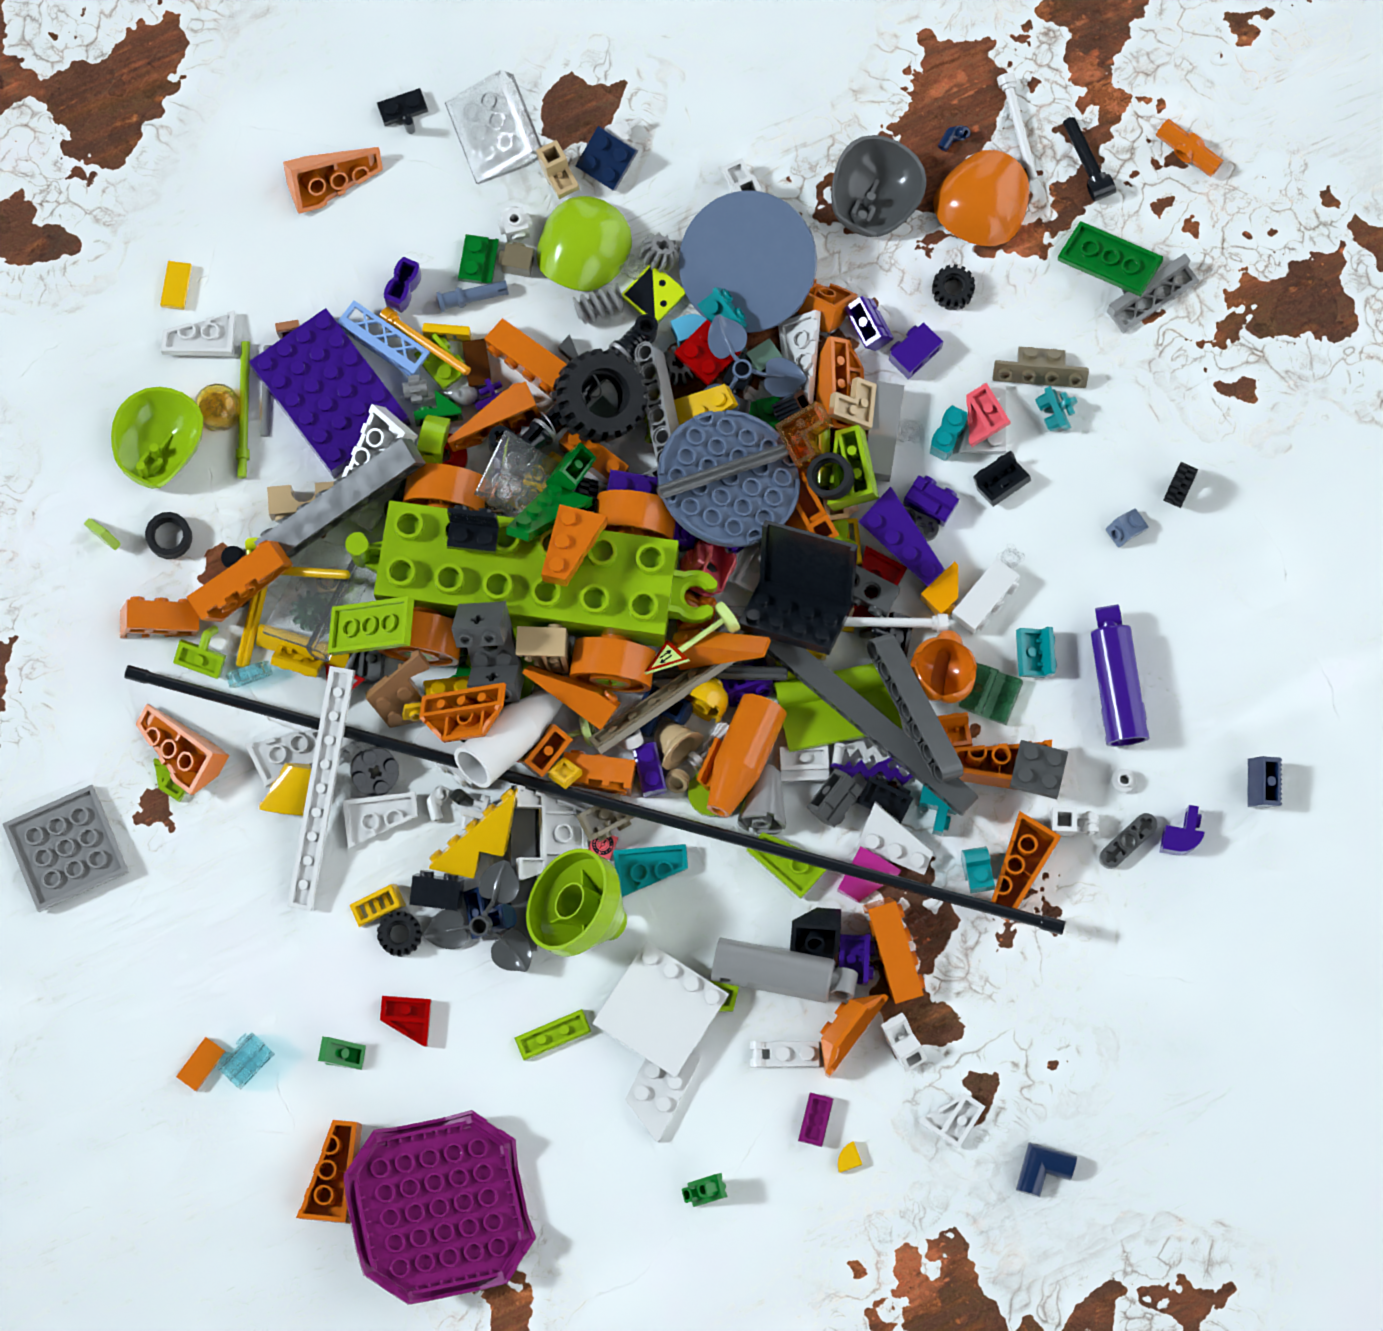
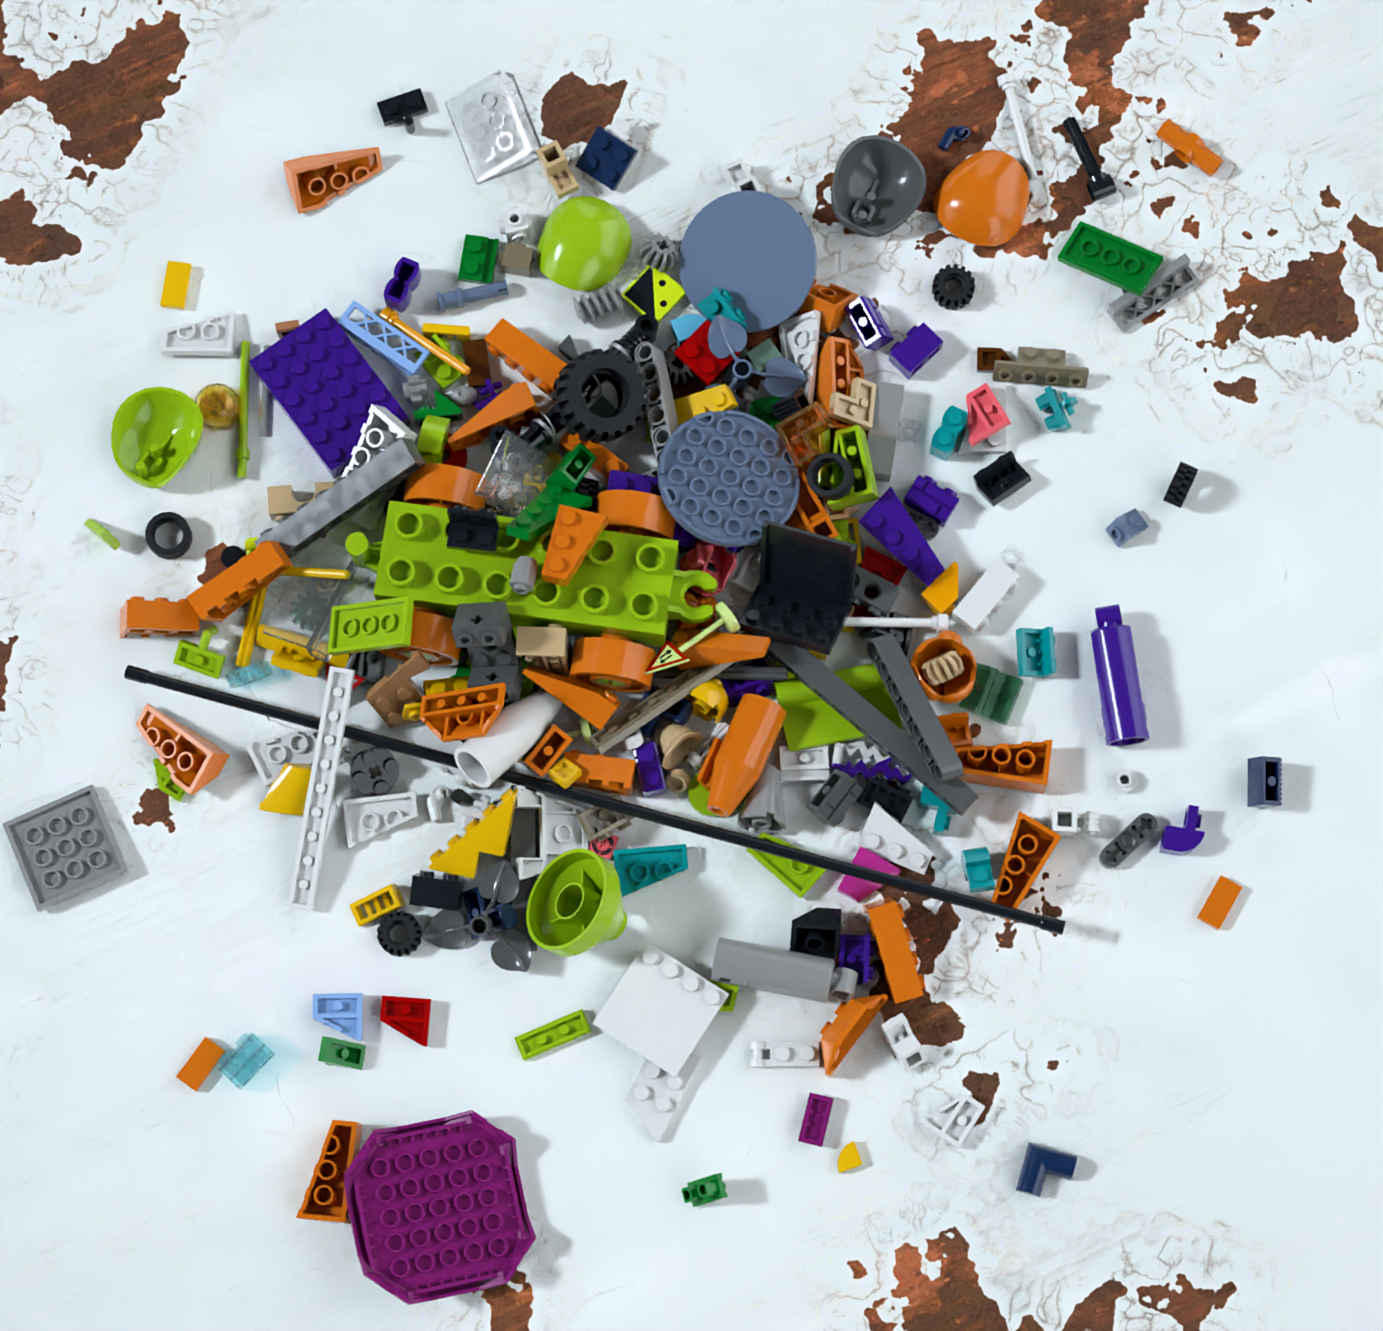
(340, 1012): none -> light blue wing
(523, 575): none -> light grey brick
(722, 471): dark grey axle -> none
(942, 668): none -> tan gear
(987, 357): none -> reddish brown tile
(1038, 769): dark grey plate -> none
(1219, 902): none -> orange tile

